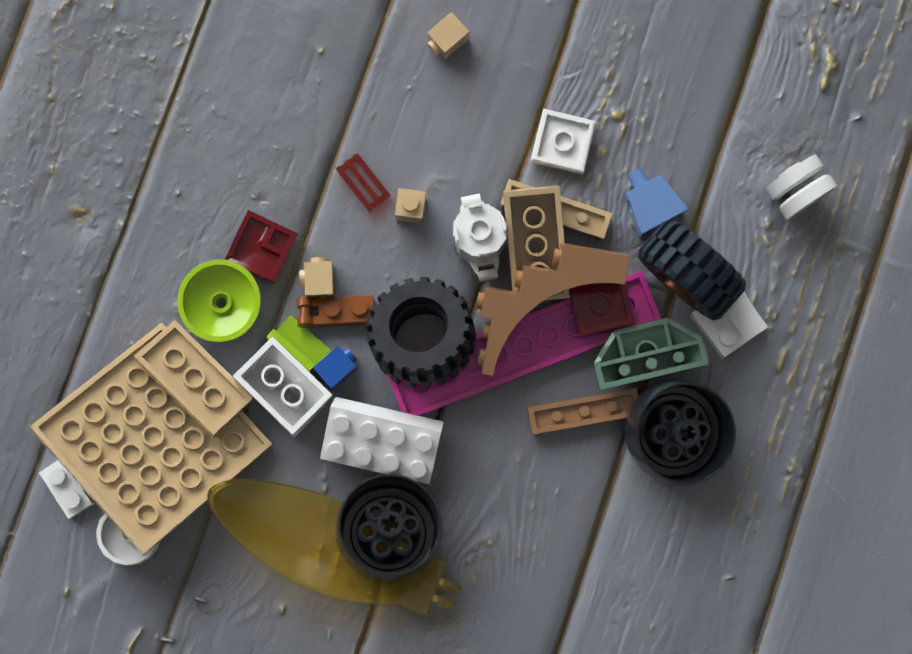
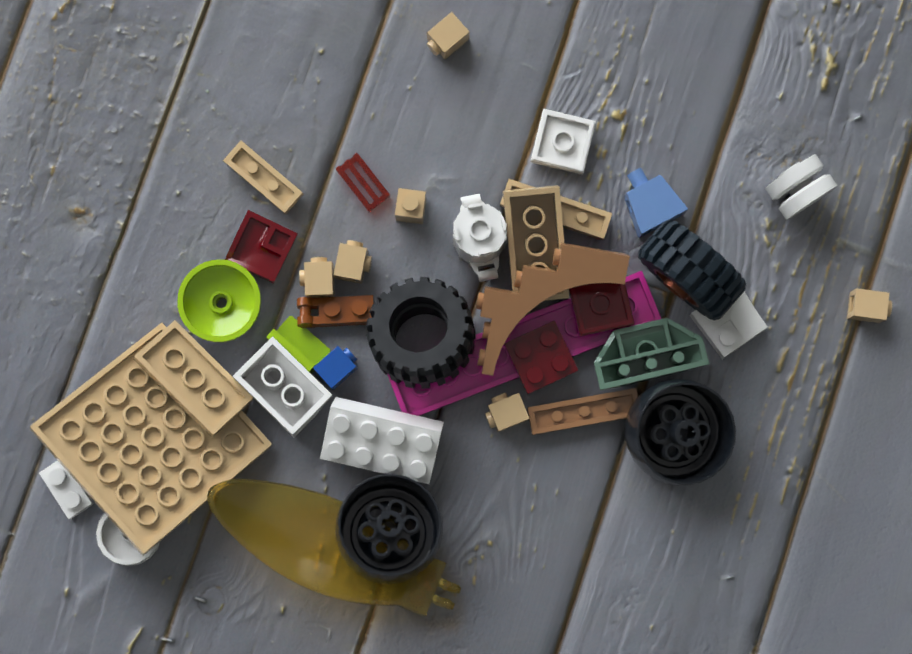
(263, 177): none -> tan plate
(352, 262): none -> tan brick
(506, 412): none -> tan brick
(541, 357): none -> dark red plate
(869, 305): none -> tan brick

